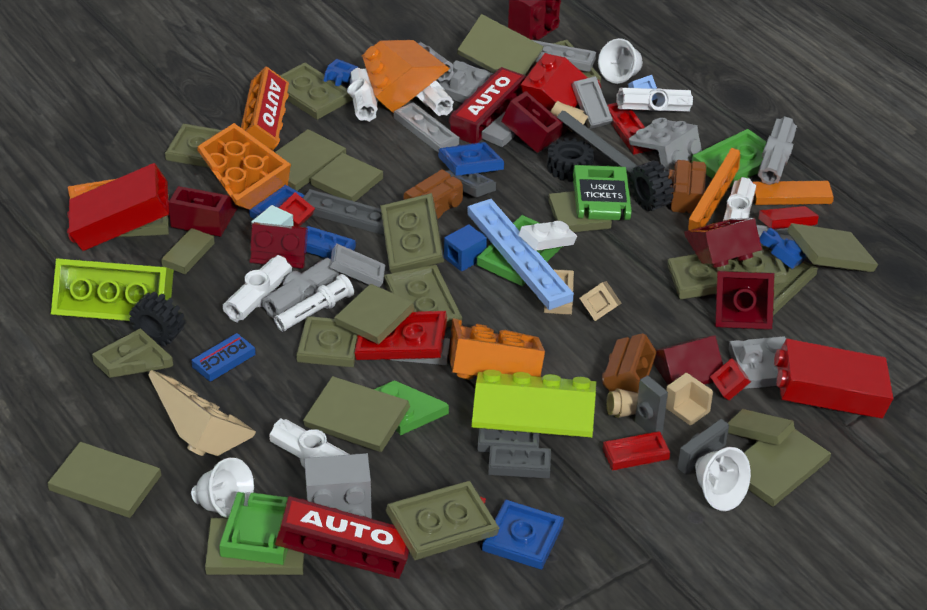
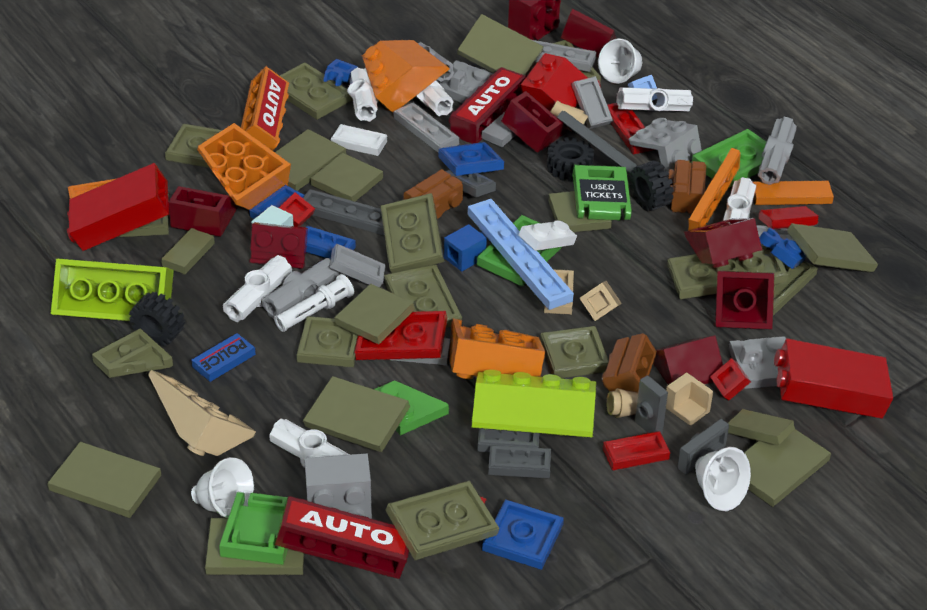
(360, 139): none -> white tile
(574, 352): none -> olive tile
(587, 32): none -> dark red slope

